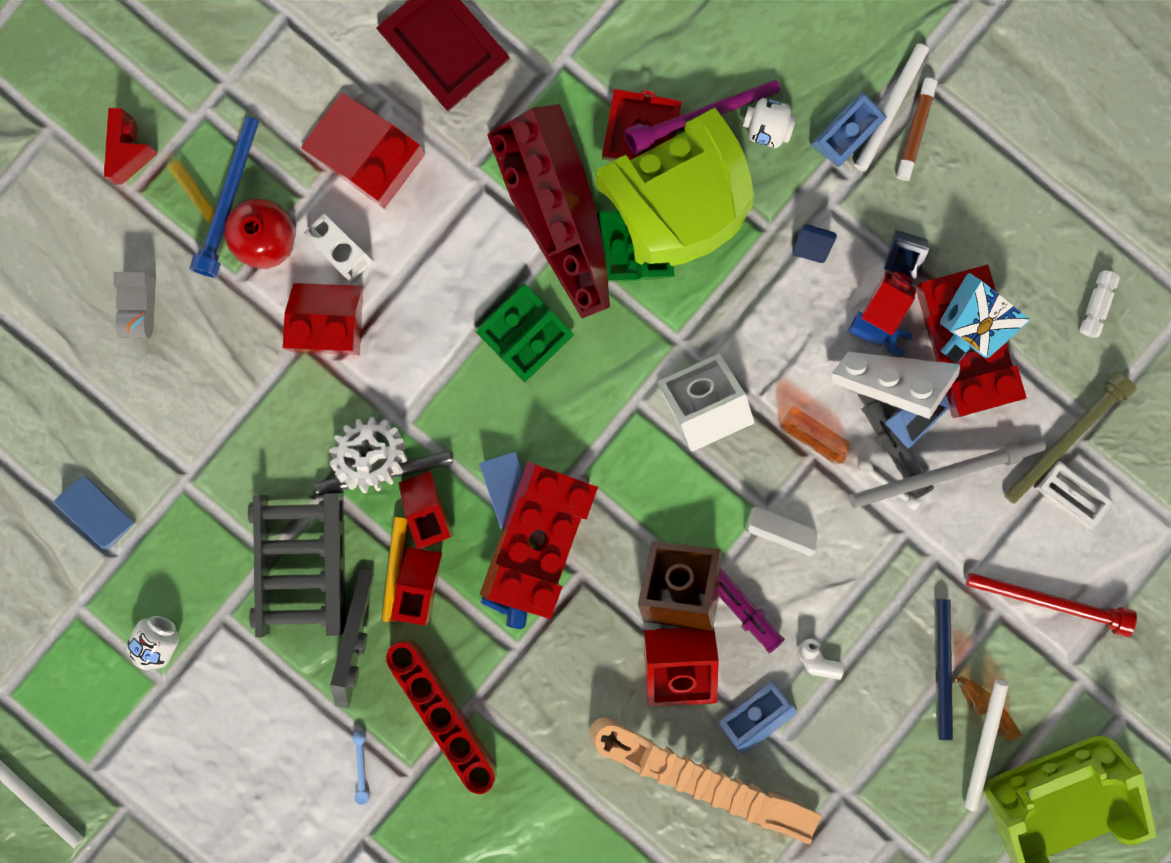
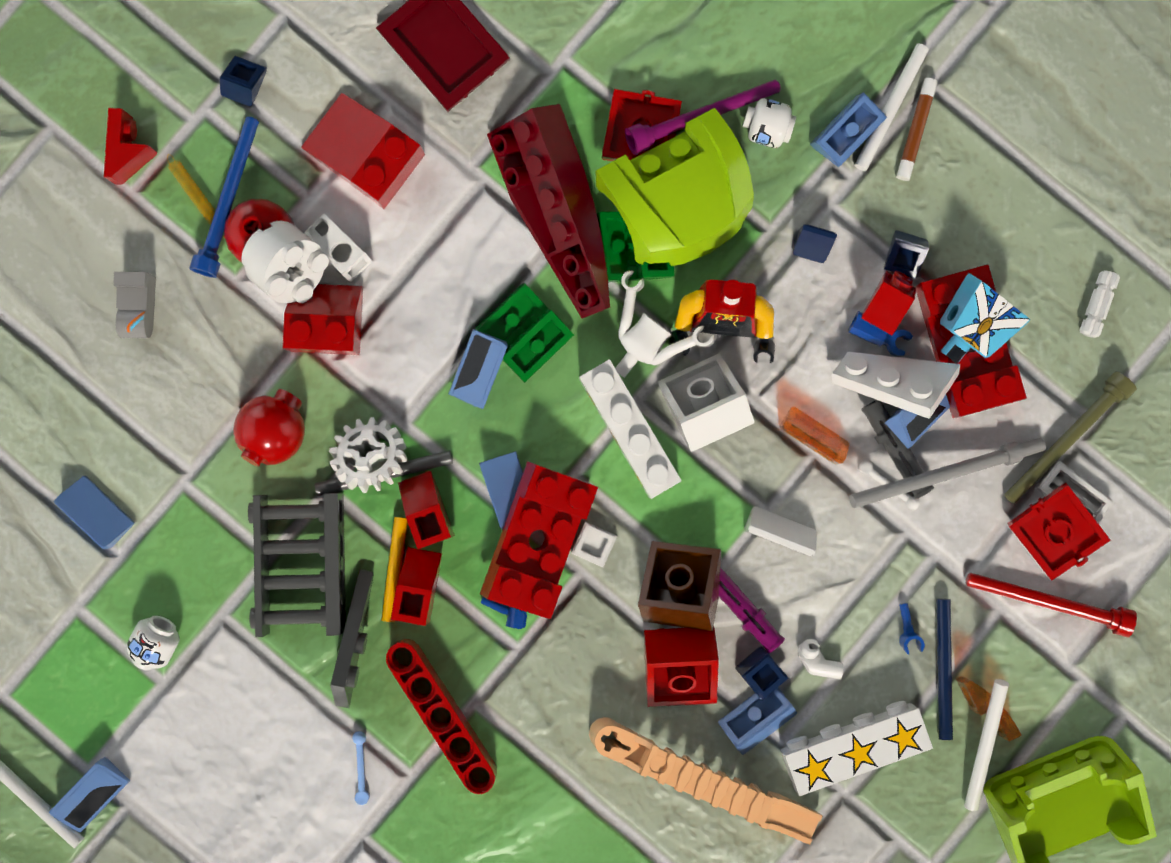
(90, 795): none -> medium blue slope
(242, 80): none -> dark blue slope
(269, 428): none -> red brick
(284, 262): none -> white brick
(478, 368): none -> medium blue slope
(594, 544): none -> white tile
(629, 429): none -> white brick
(647, 336): none -> white piece
(729, 310): none -> torso
(761, 672): none -> dark blue slope
(855, 748): none -> white brick
(908, 628): none -> blue hand
(1059, 531): none -> red plate

